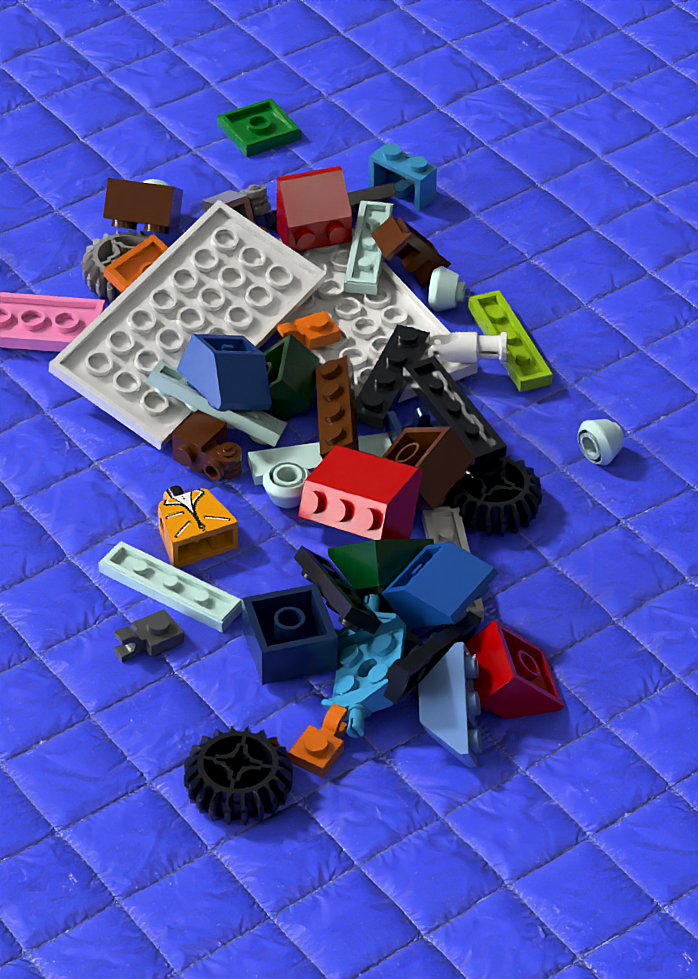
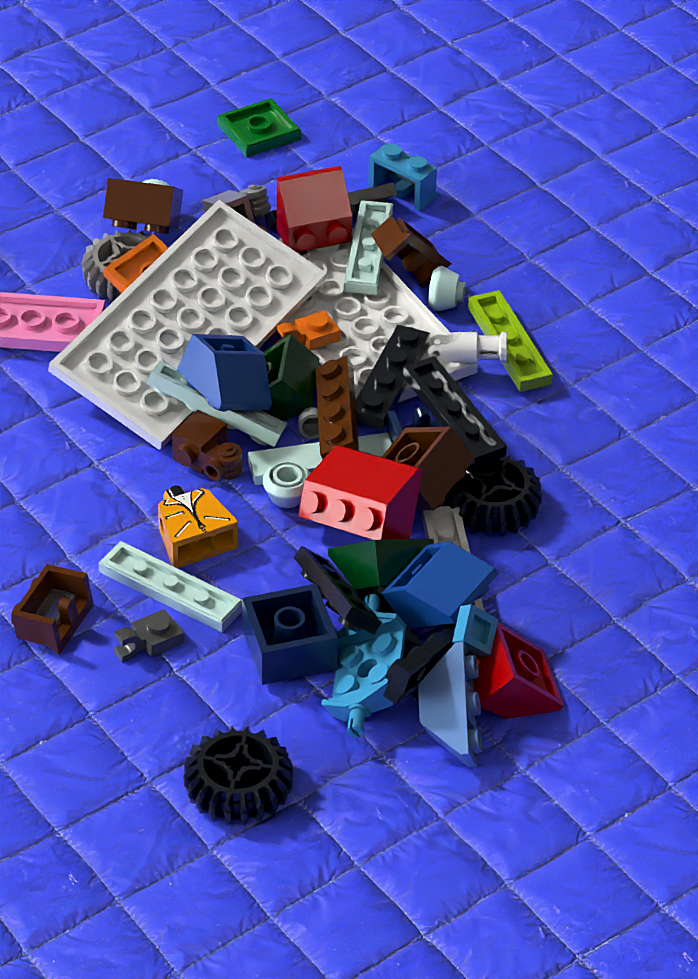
(53, 607): none -> reddish brown window
(309, 423): none -> light grey hinge
(321, 747): orange plate -> none
(476, 630): none -> dark azure plate
(600, 440): light aqua cone -> none

